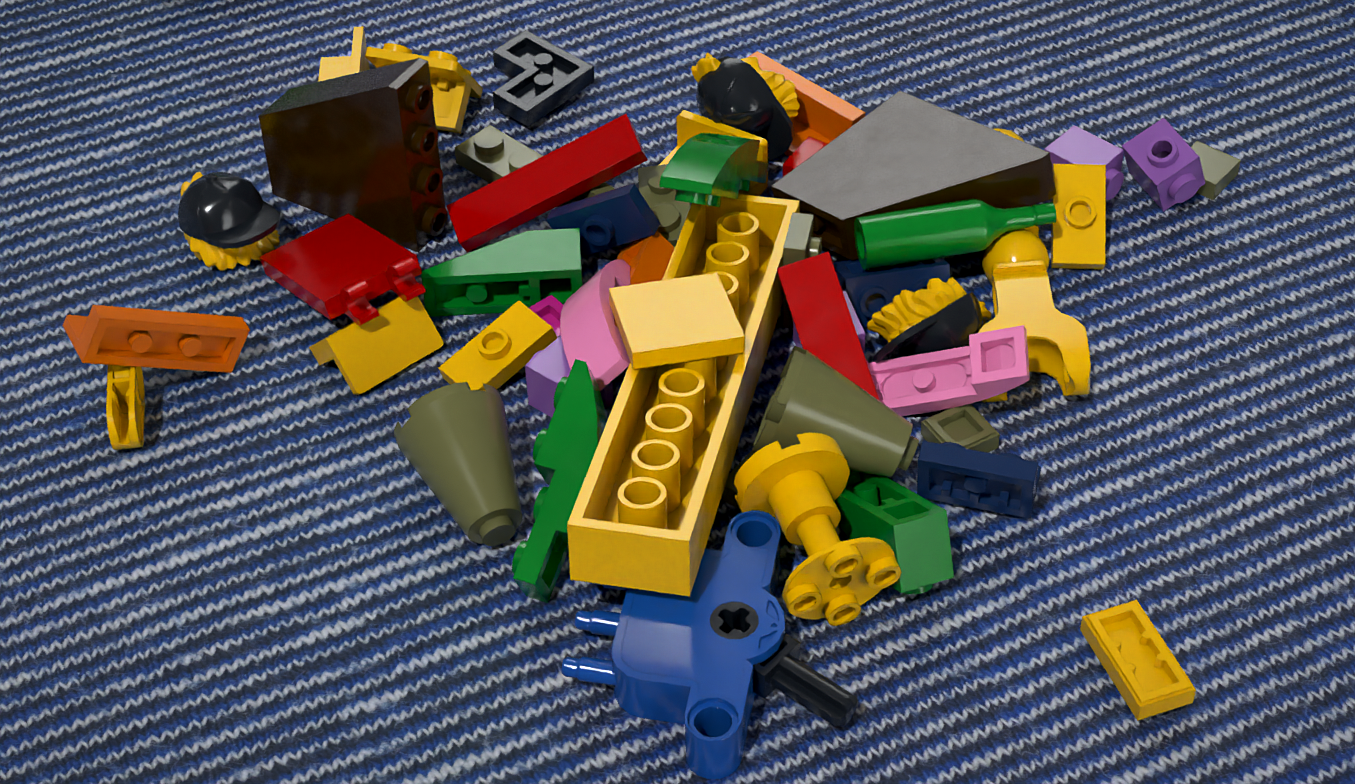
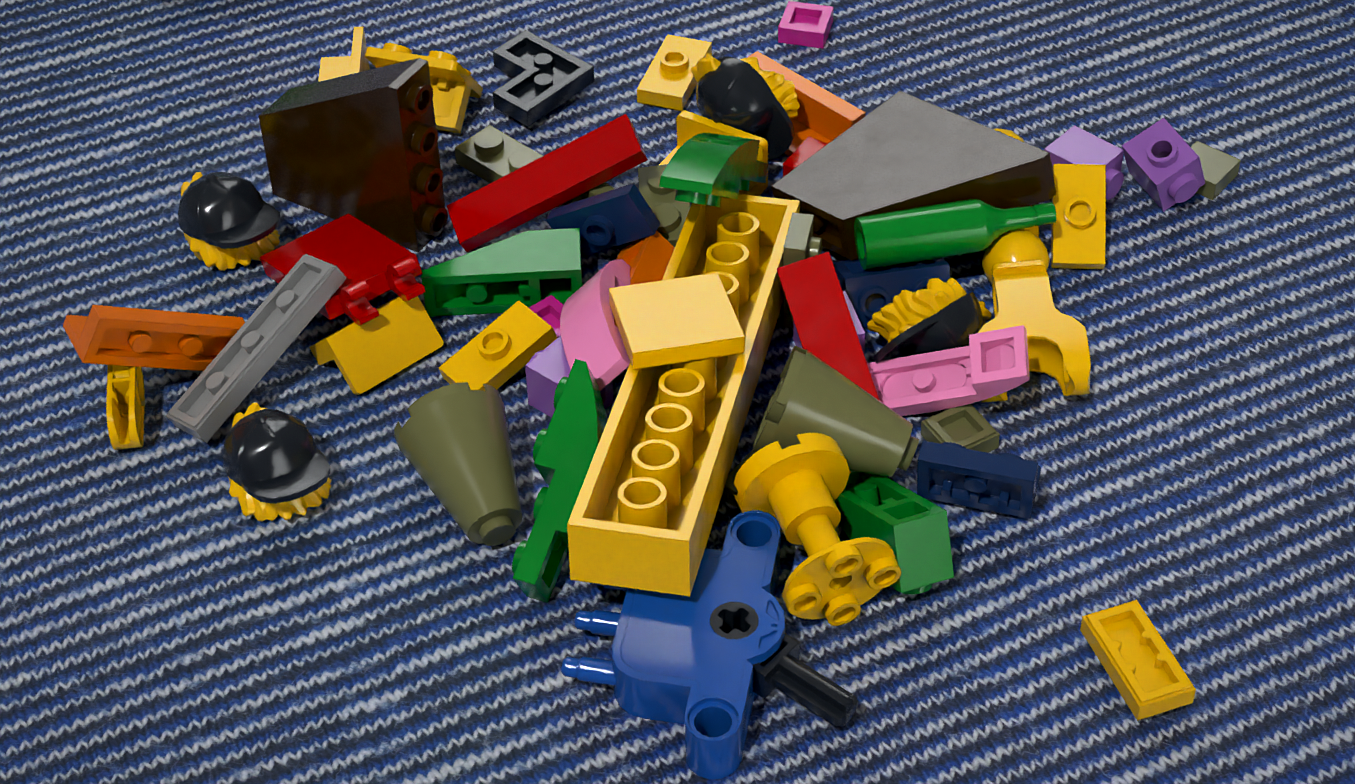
(255, 347): none -> light grey tile
(274, 464): none -> black hair
(669, 77): none -> yellow plate
(805, 24): none -> dark pink tile

